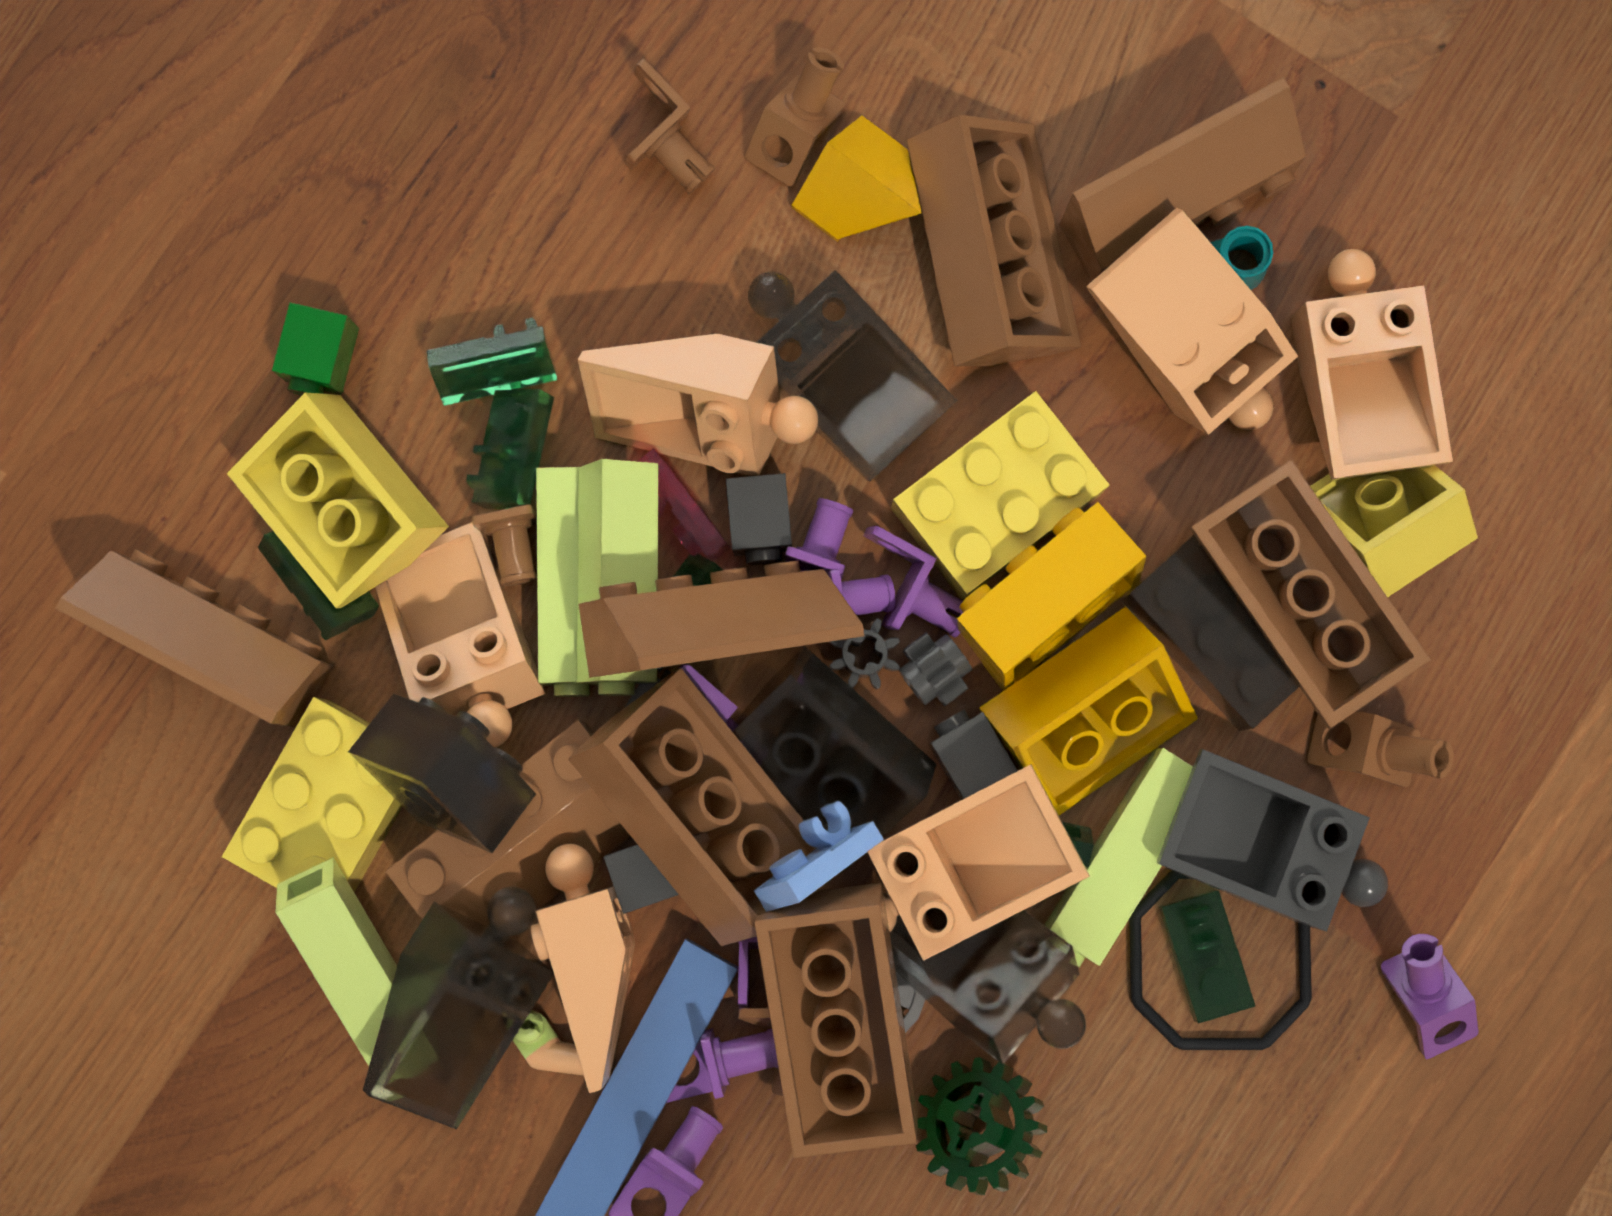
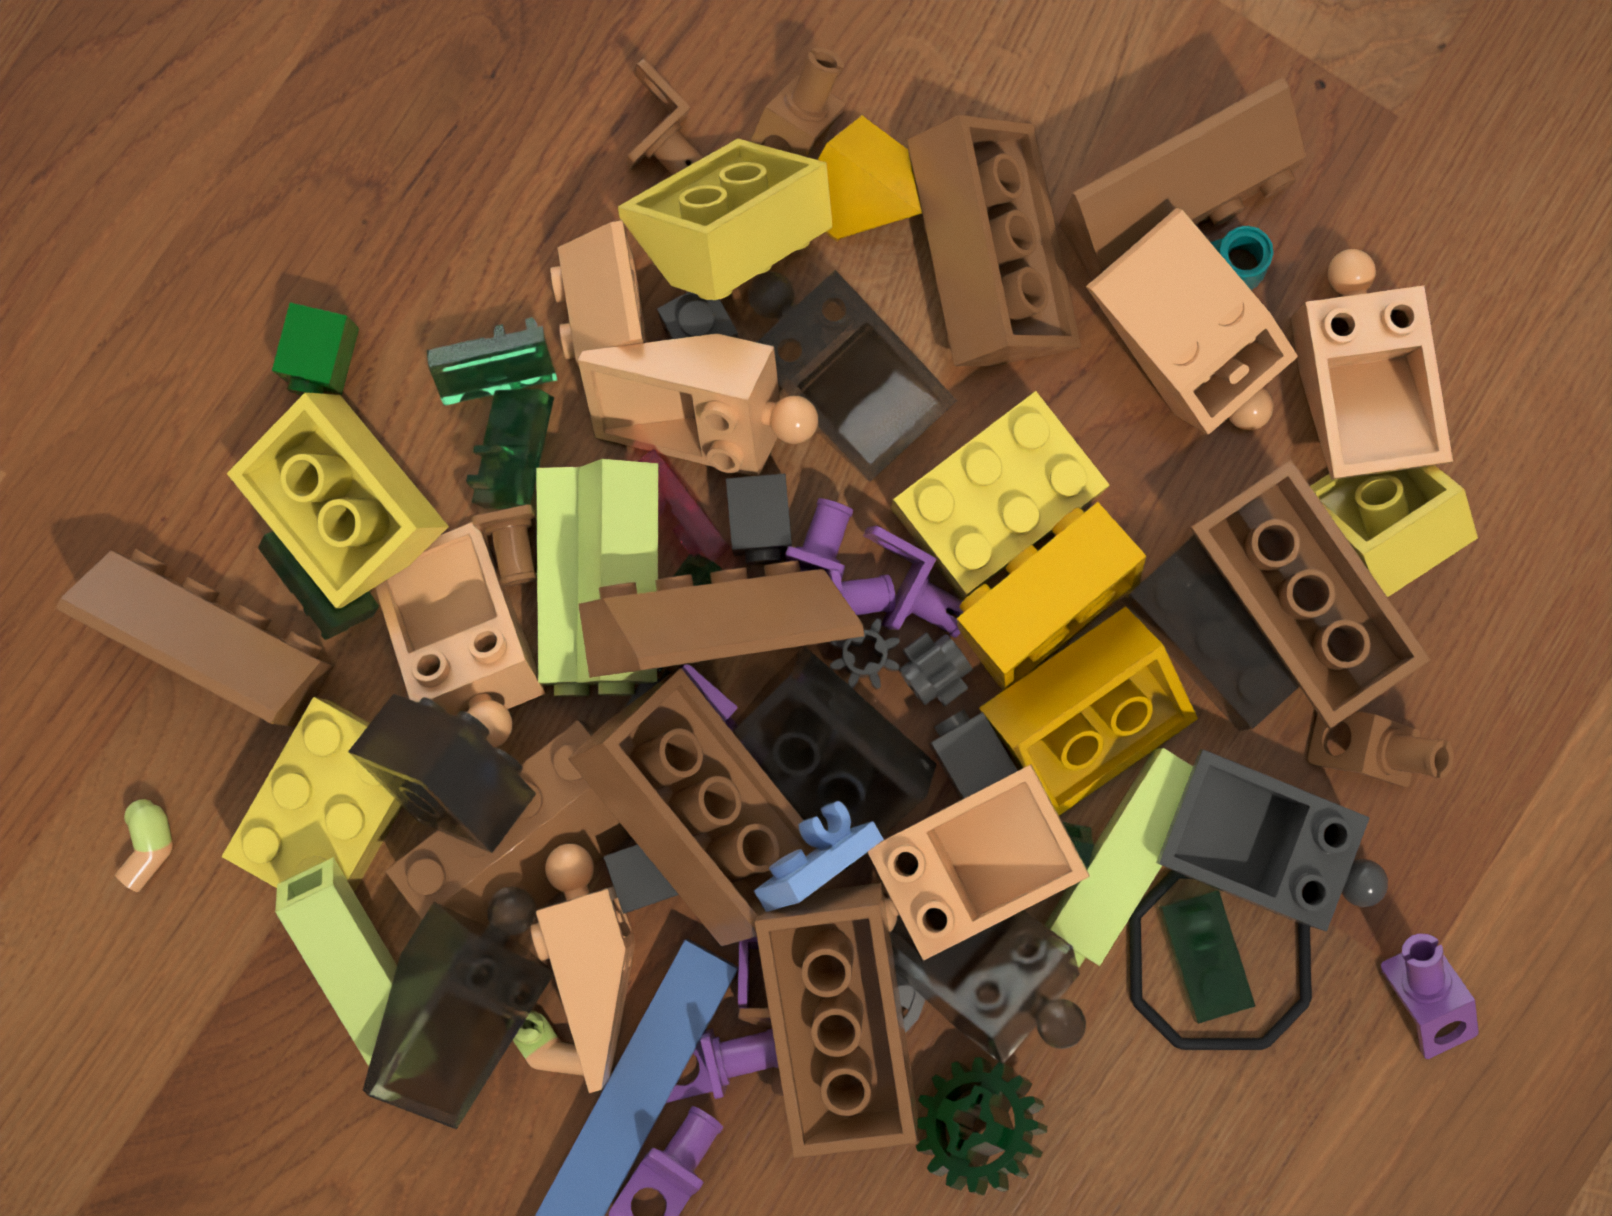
(150, 841): none -> arm
(600, 291): none -> light nougat slope
(695, 317): none -> dark grey brick
(730, 216): none -> light yellow slope

